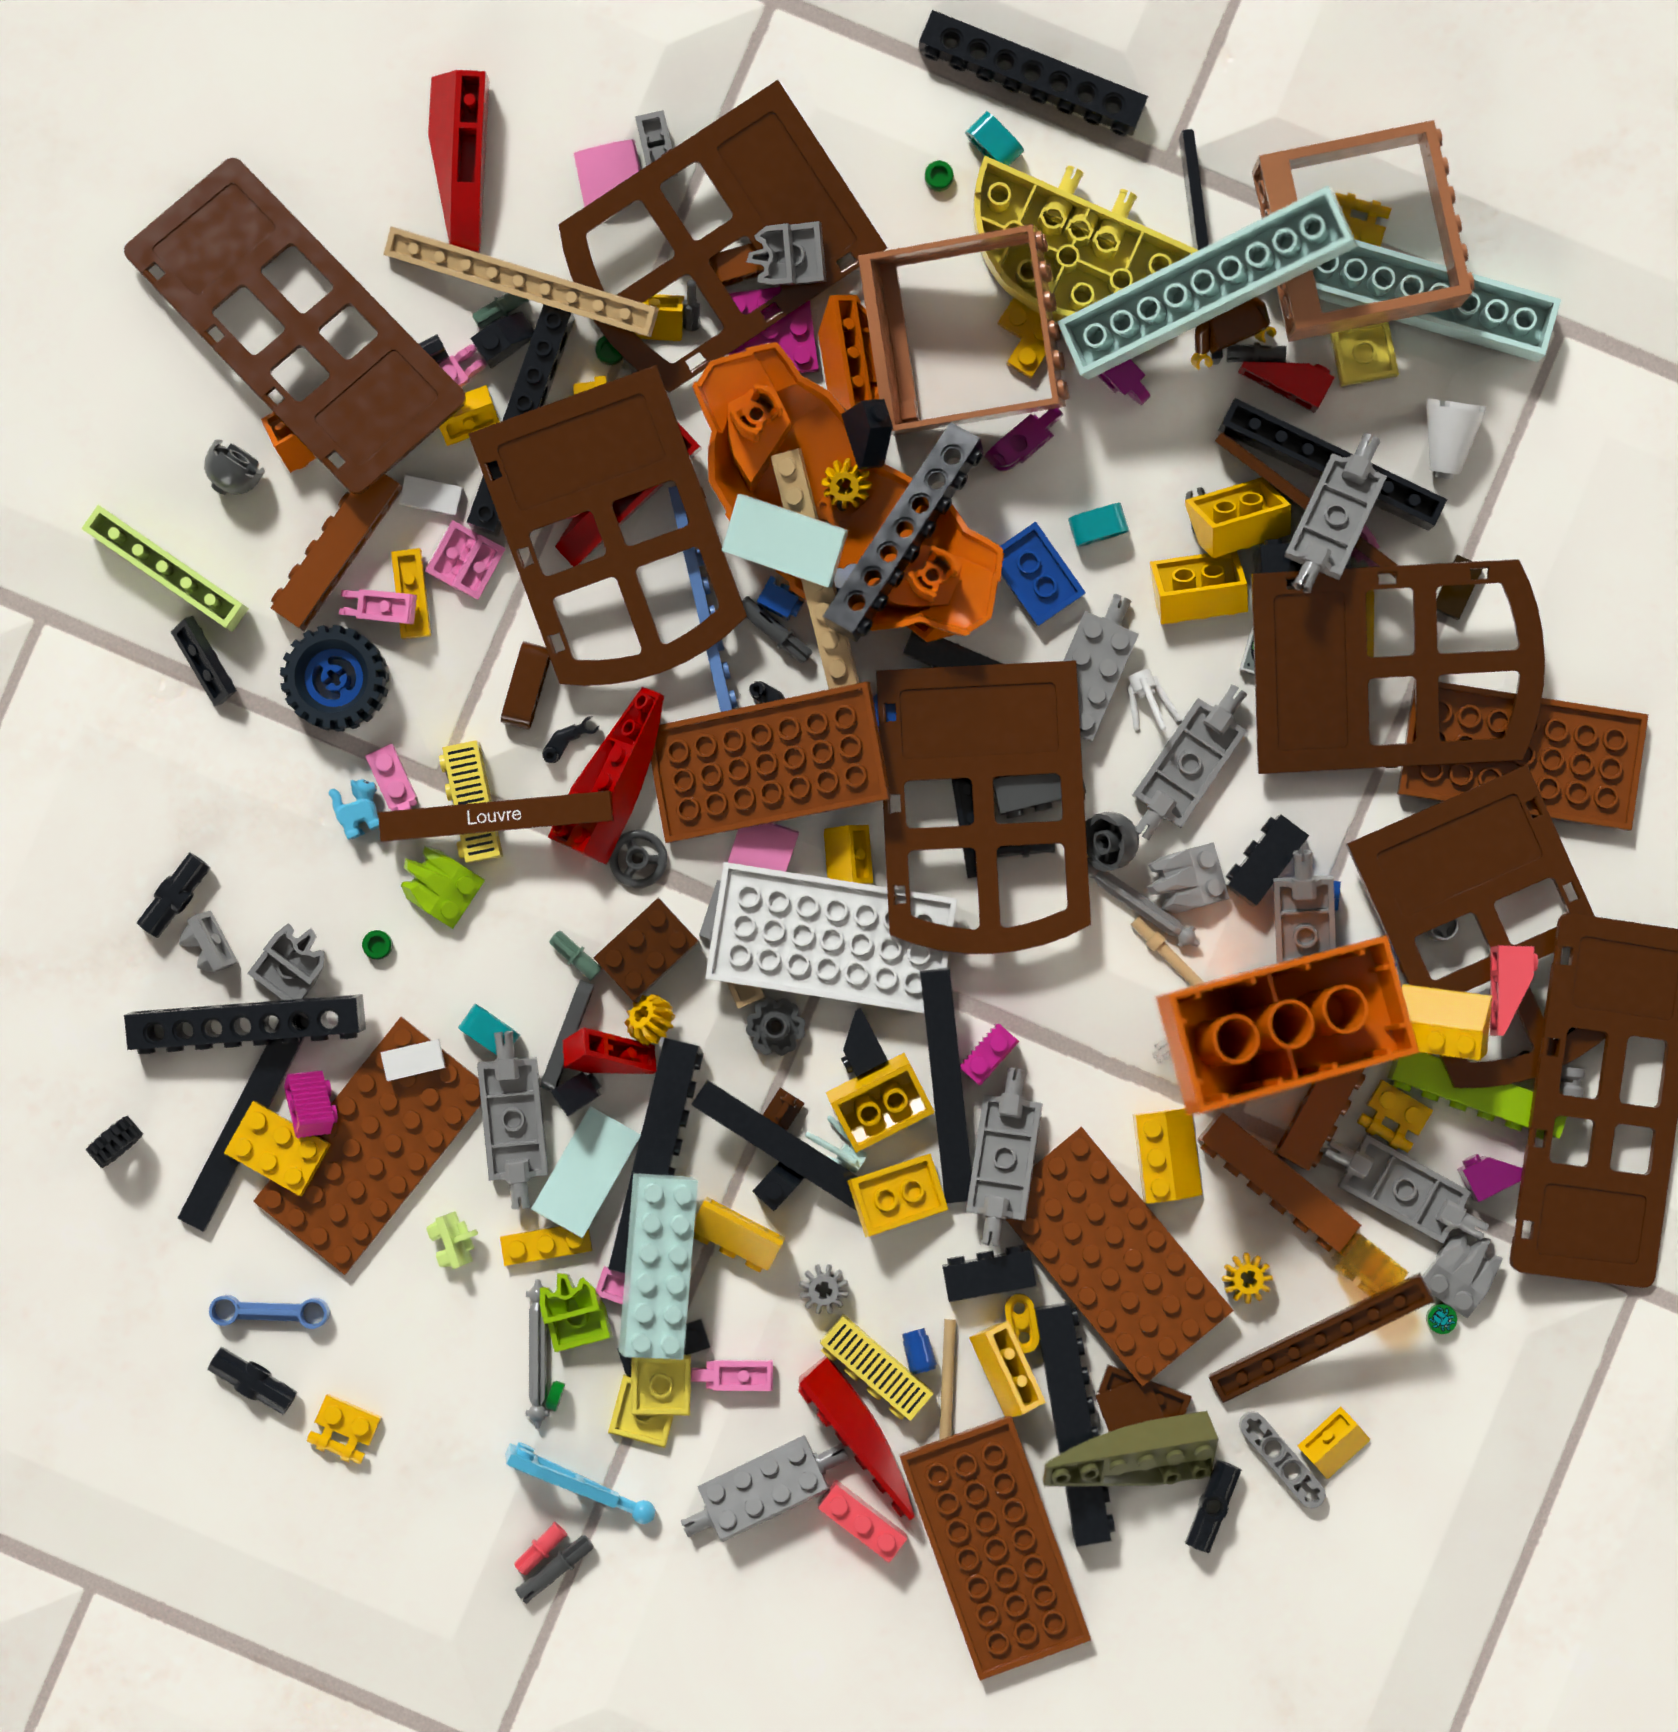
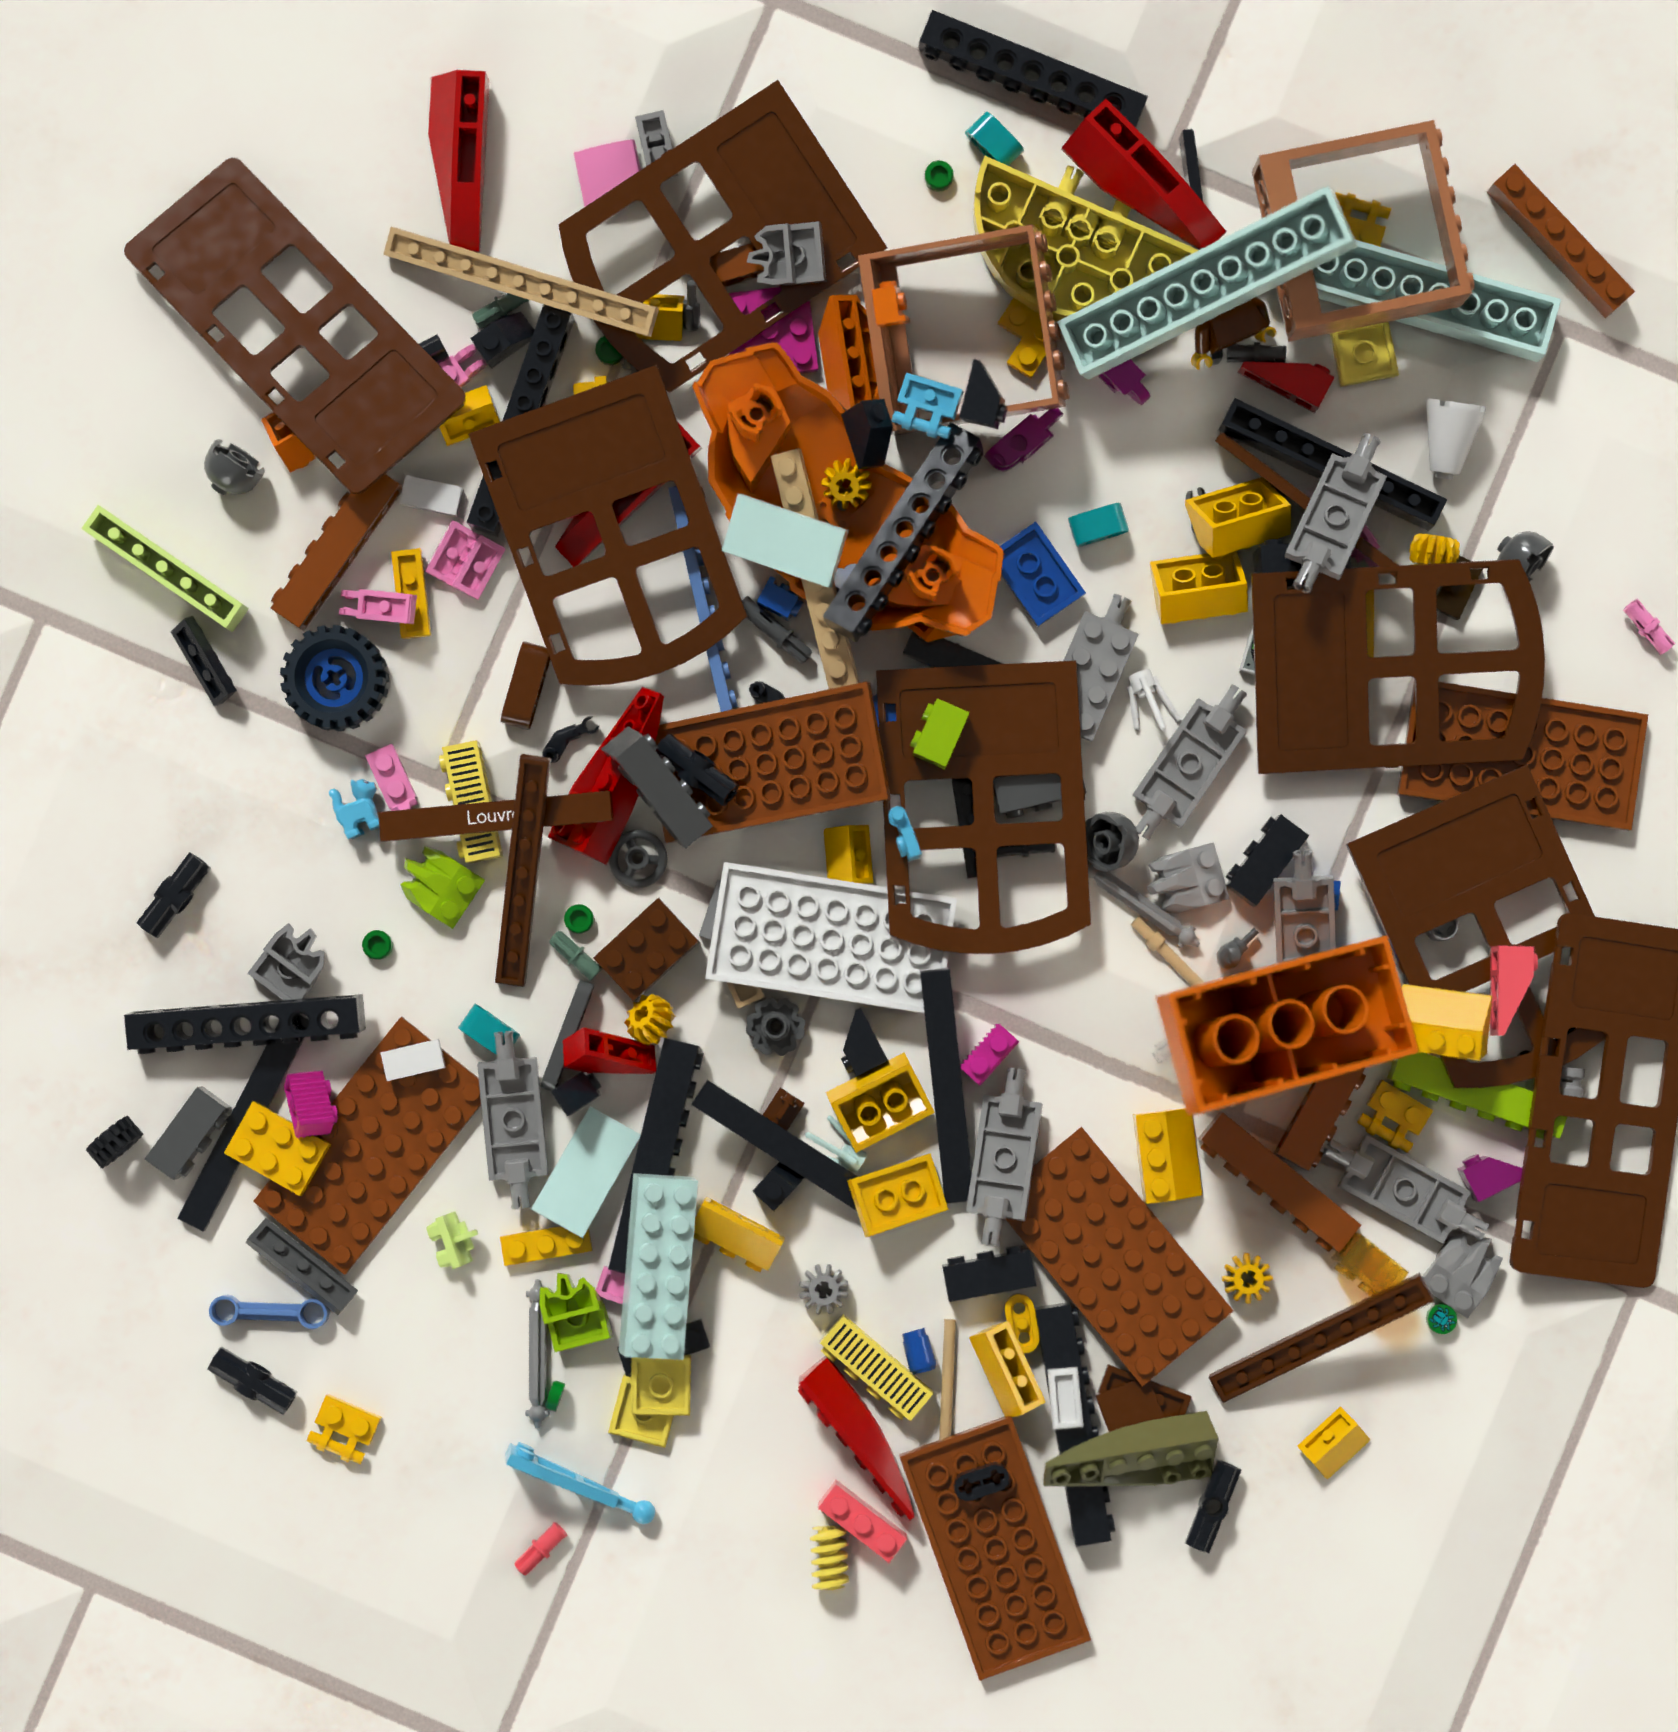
(188, 1133): none -> dark grey brick
(206, 933): light grey tile -> none
(301, 1266): none -> dark grey plate
(522, 870): none -> reddish brown tile
(554, 1569): dark grey axle -> none
(579, 919): none -> green tile
(659, 786): none -> dark grey wedge
(697, 770): none -> black piece
(735, 1375): bright pink hinge -> none
(763, 1488): light grey plate -> none
(764, 846): bright pink slope -> none
(830, 1557): none -> light yellow piece
(889, 305): none -> orange brick
(907, 841): none -> medium azure plate
(930, 397): none -> medium azure plate
(939, 733): none -> lime brick
(983, 400): none -> black slope
(983, 1488): none -> black beam
(1065, 1398): none -> white tile
(1139, 176): none -> red wedge
(1230, 953): none -> dark grey piece
(1283, 1458): light grey beam -> none
(1433, 549): none -> yellow gear
(1529, 548): none -> dark grey cylinder
(1560, 241): none -> dark orange brick
(1649, 626): none -> bright pink pin

